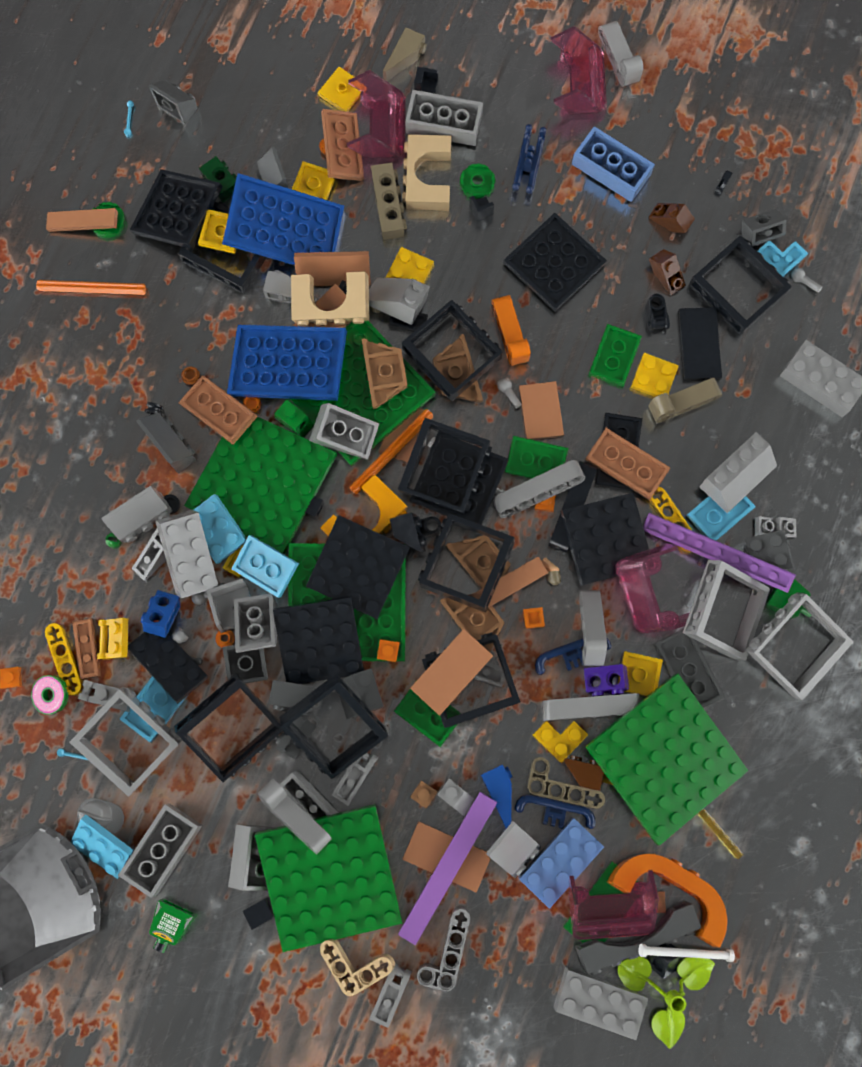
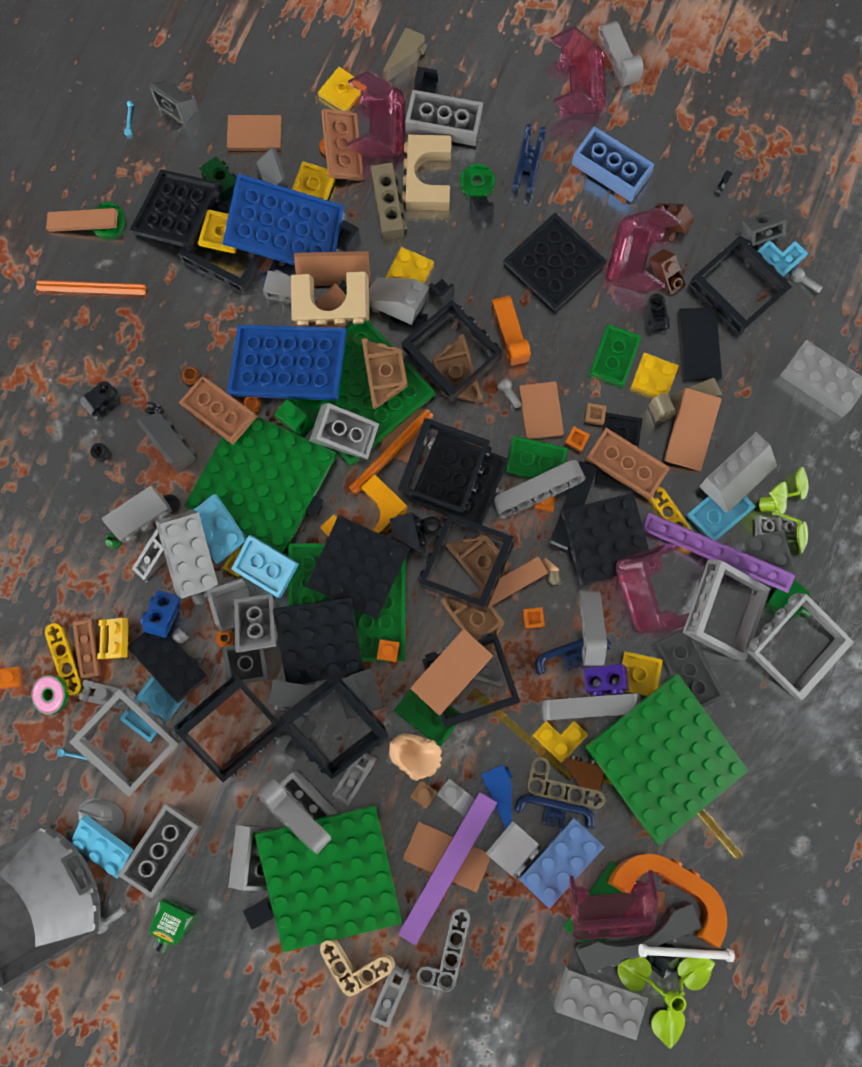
(97, 399): none -> black piece
(104, 456): none -> black bush
(104, 922): none -> light grey bar
(254, 132): none -> nougat tile
(348, 236): none -> black panel
(415, 755): none -> light nougat piece
(441, 291): none -> black panel
(483, 699): none -> clear yellow bar
(577, 439): none -> orange plate
(595, 414): none -> medium nougat plate
(632, 249): none -> clear pink windscreen
(692, 429): none -> nougat tile
(778, 503): none -> lime plant

